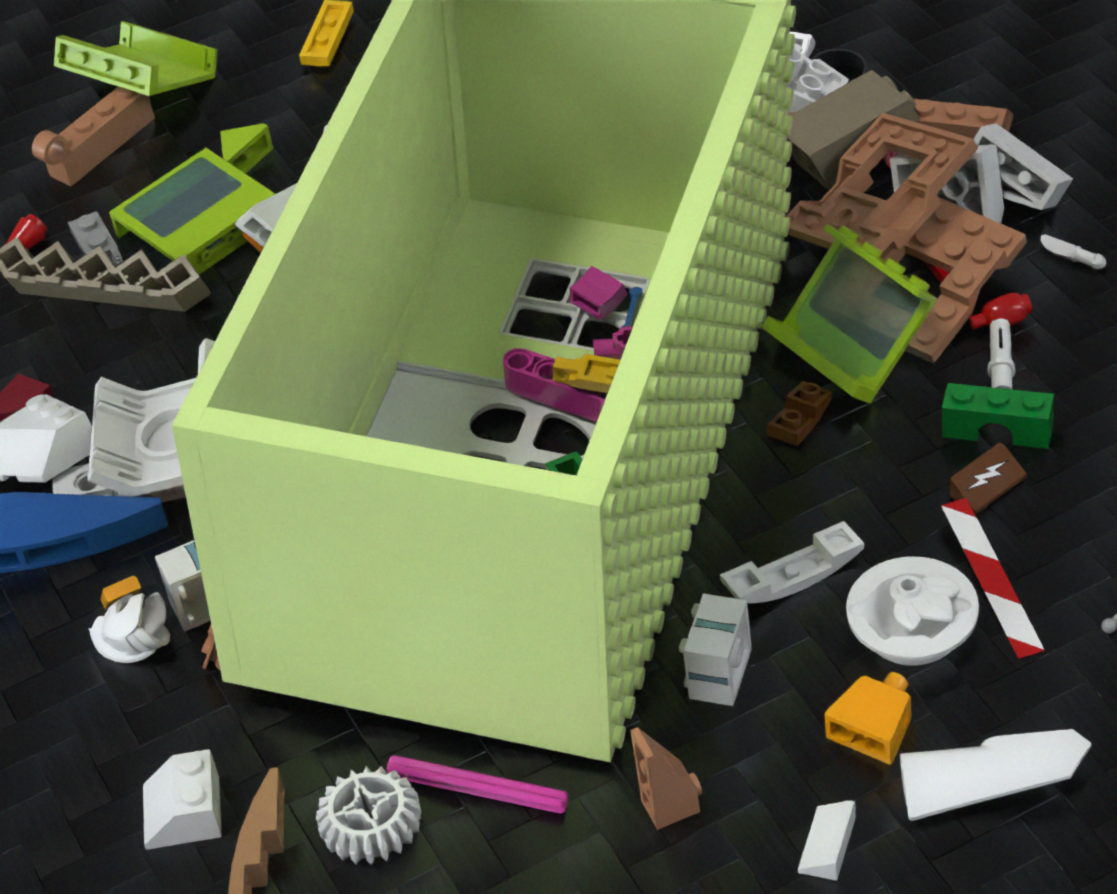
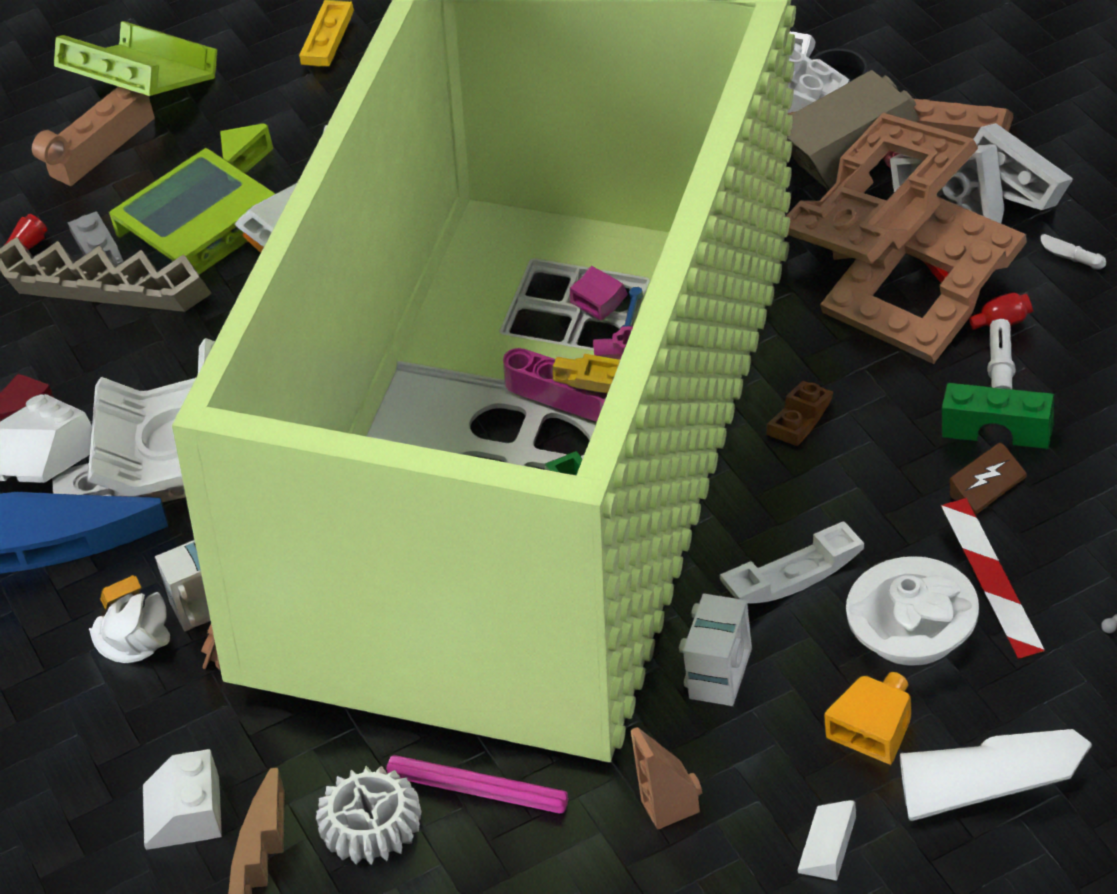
(854, 315): clear light blue panel -> none

